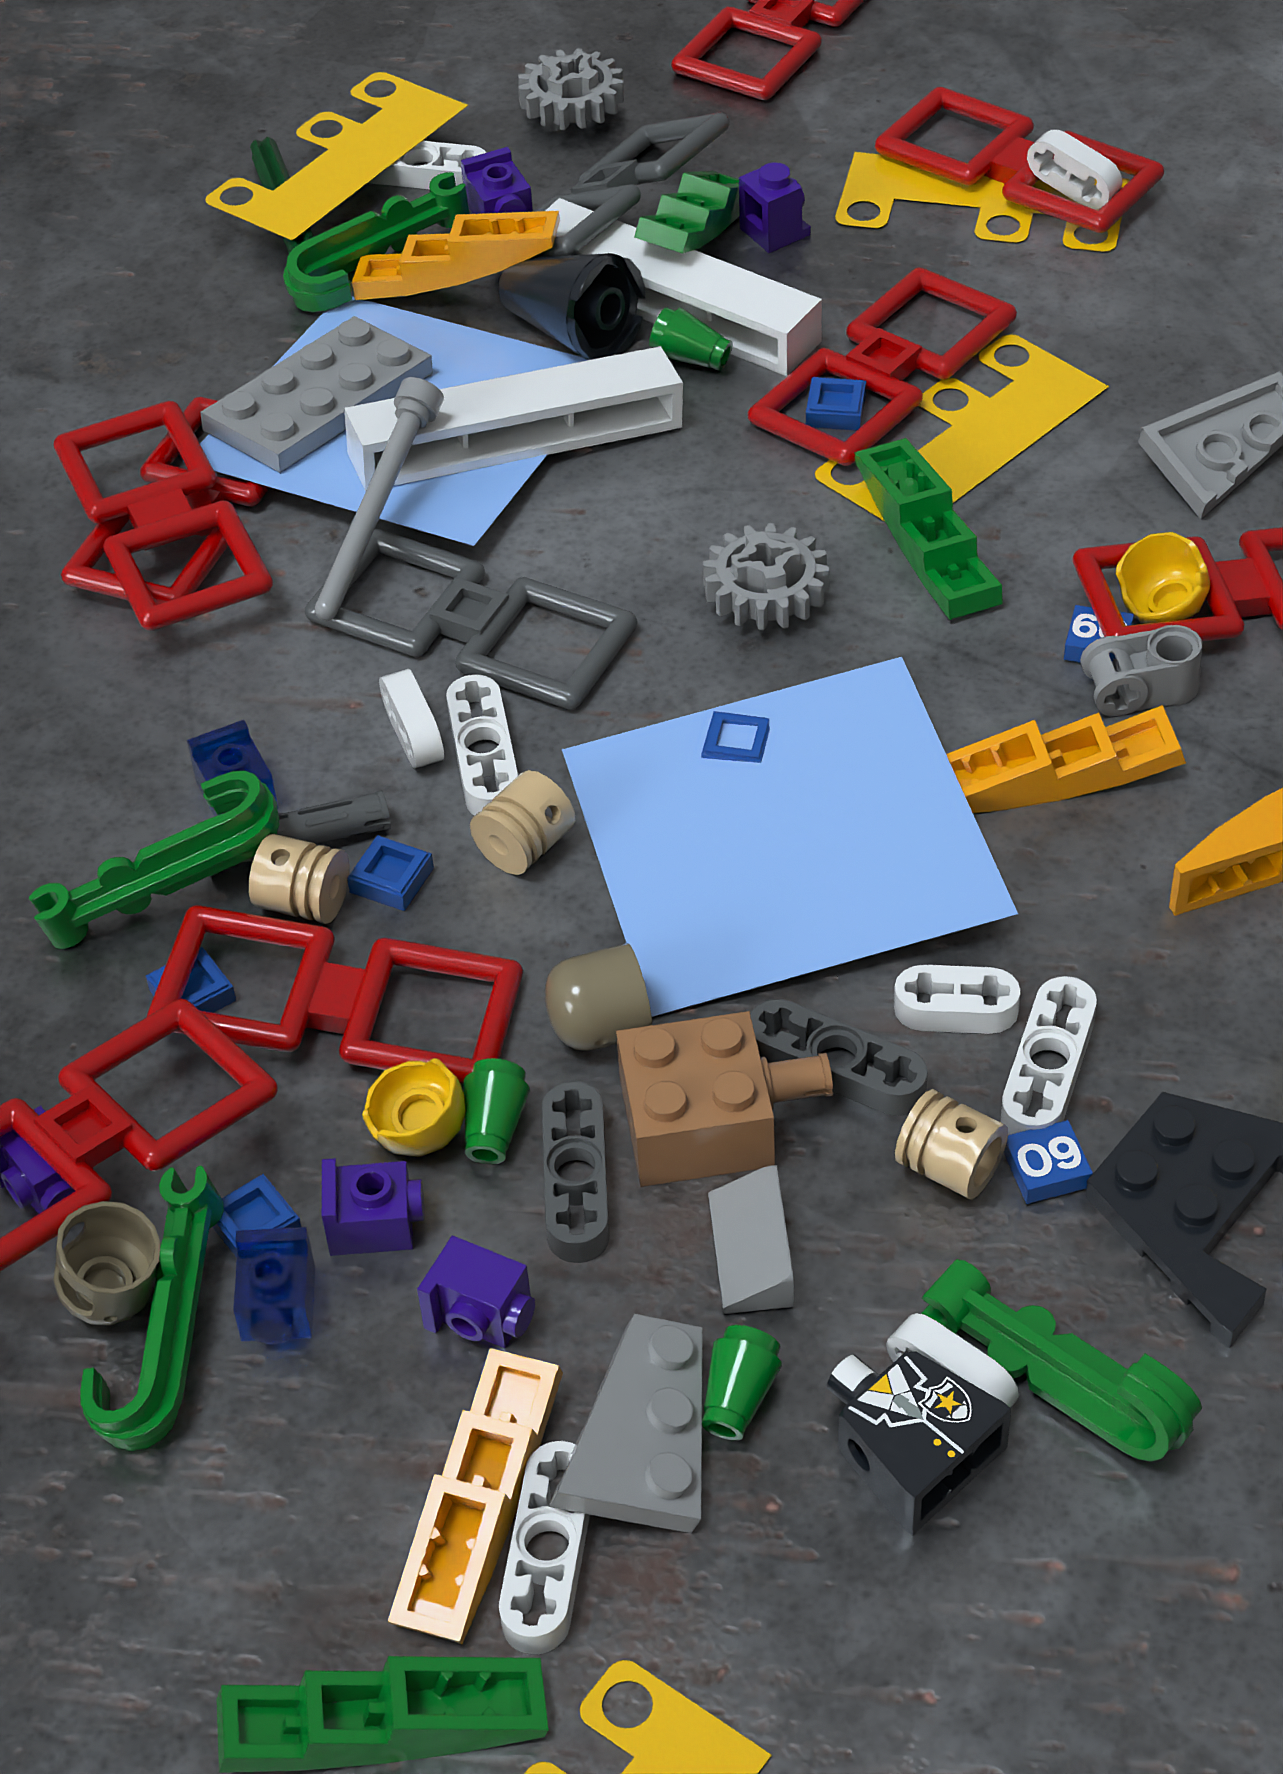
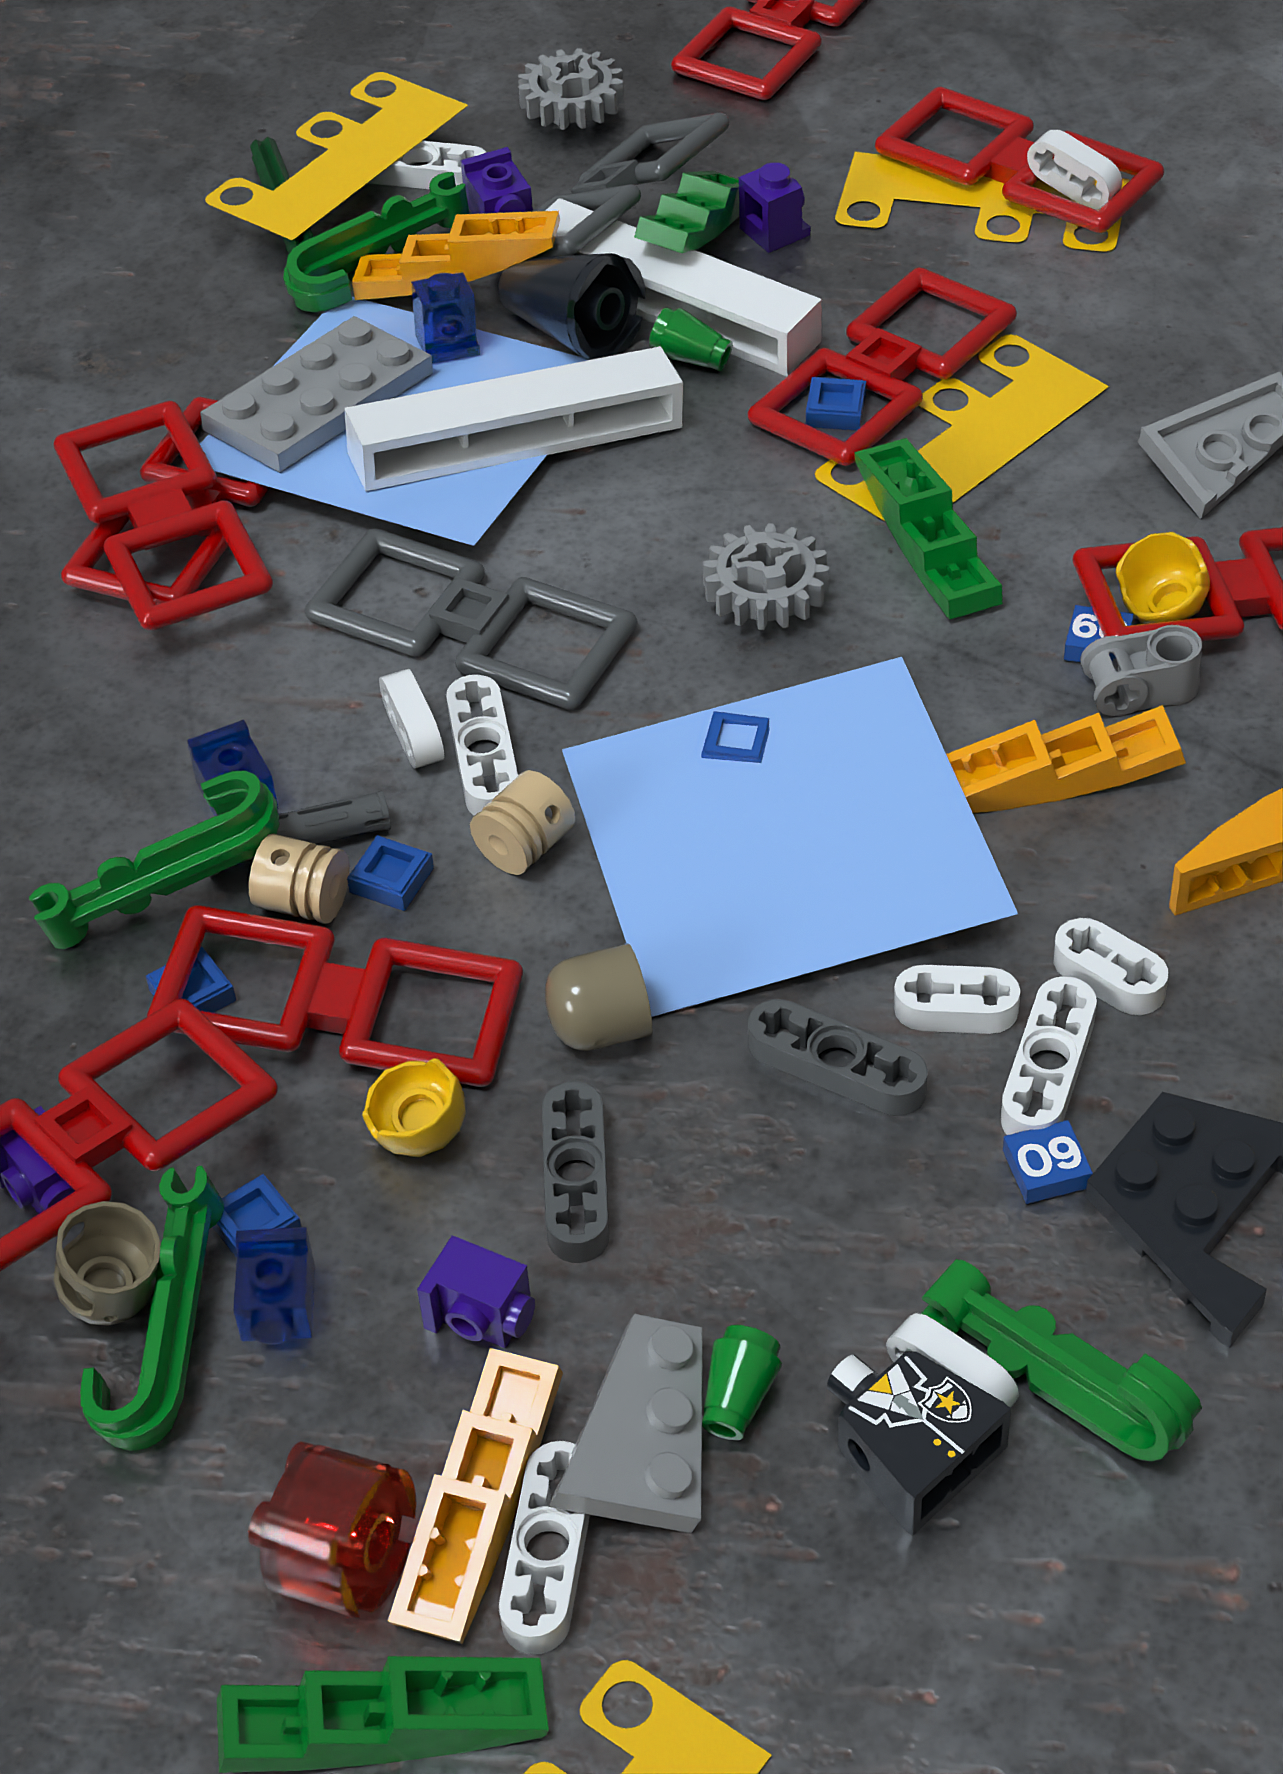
(334, 1529): none -> clear red brick
(369, 1207): dark purple brick -> none
(415, 405): light grey piece -> none
(445, 317): none -> clear blue brick
(493, 1107): green cone -> none
(706, 1097): medium nougat brick -> none
(752, 1243): light grey slope -> none
(951, 1143): tan piece -> none
(1111, 965): none -> white beam

